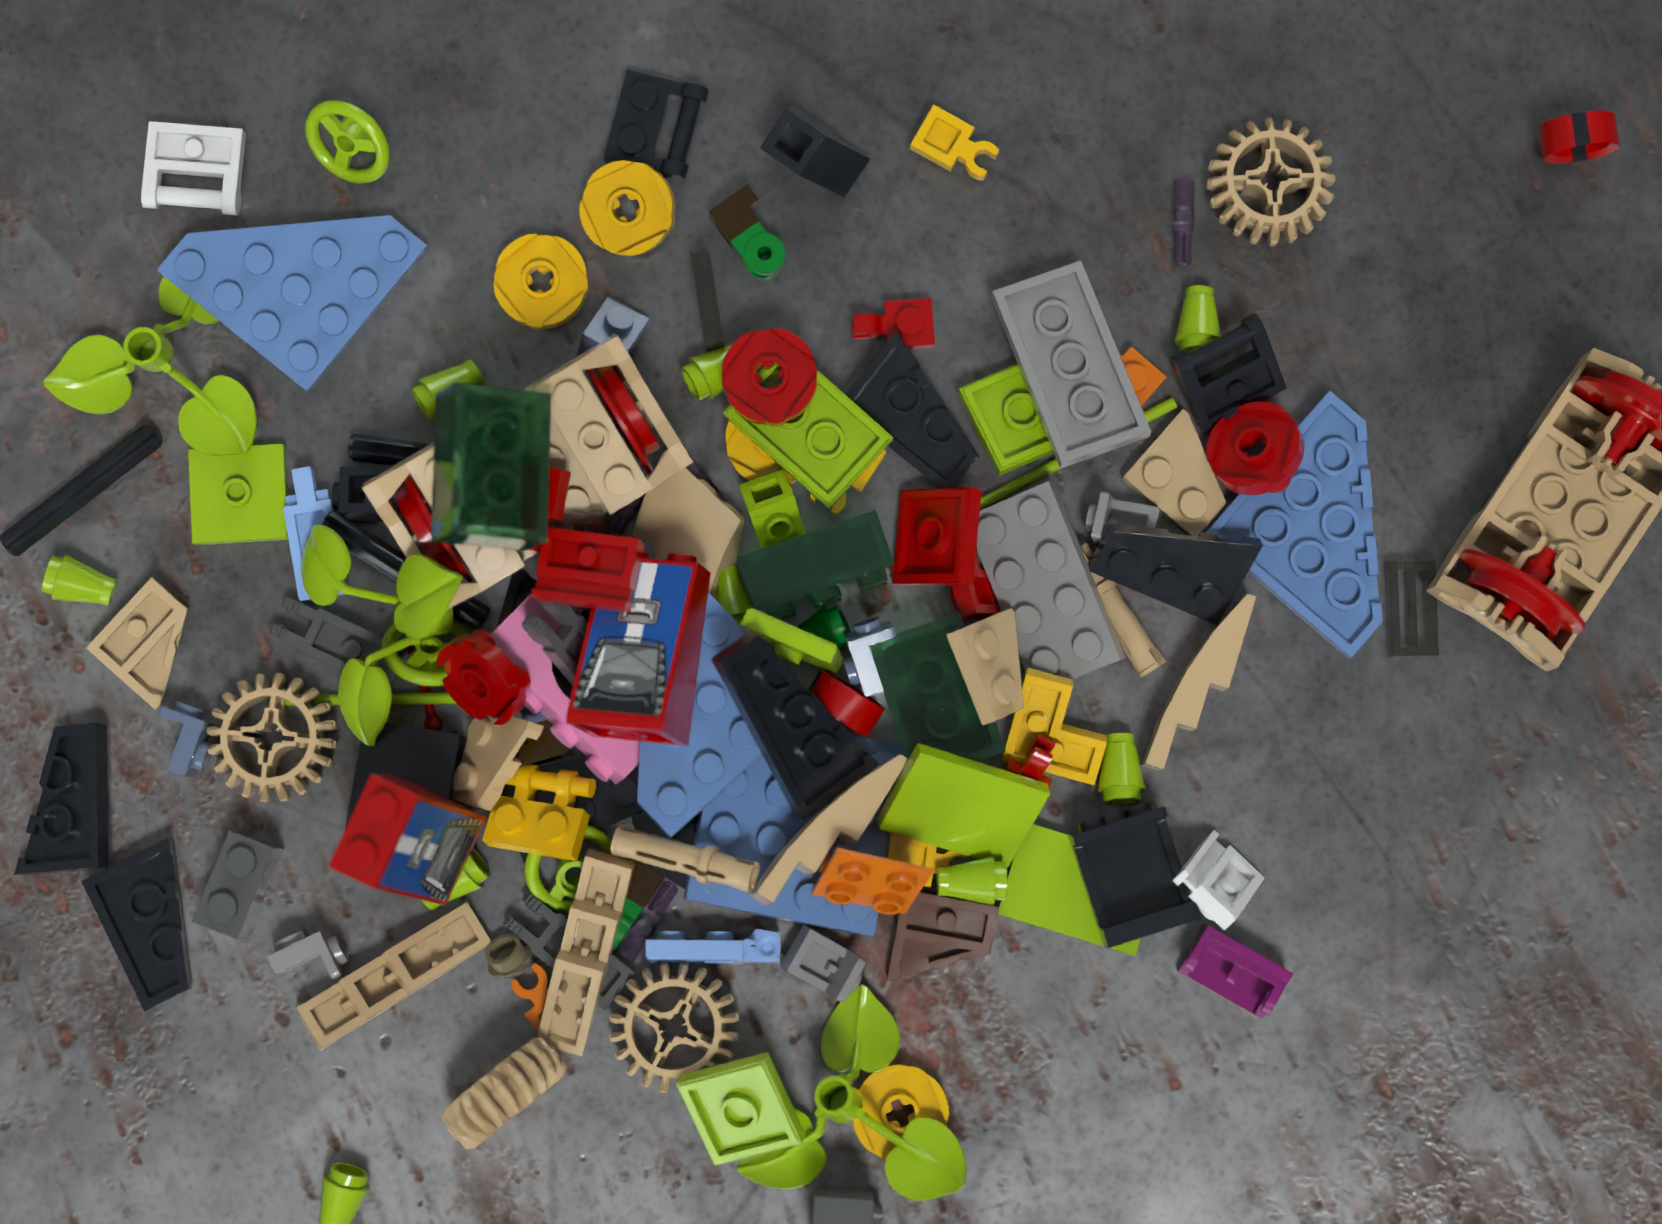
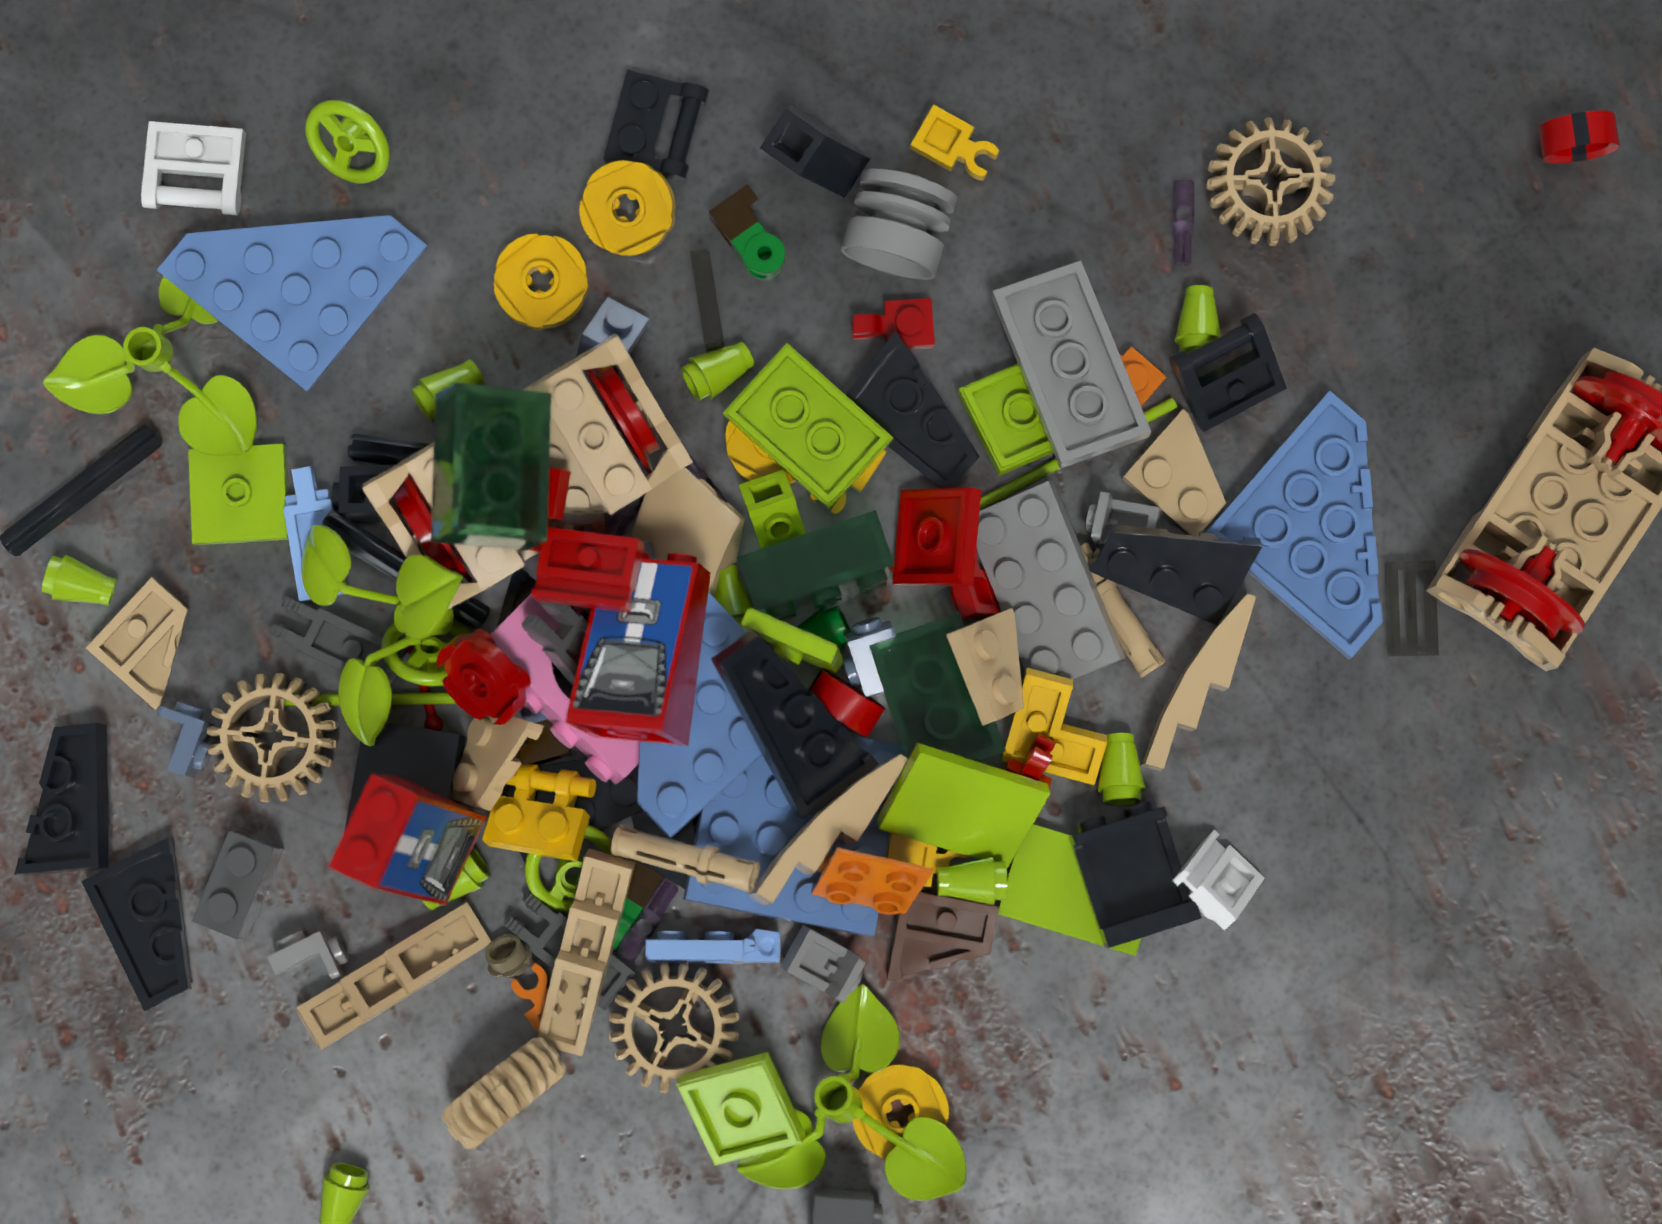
(764, 349): red plate -> none
(901, 213): none -> light grey wheel
(1234, 971): magenta hinge -> none
(1271, 468): red plate -> none

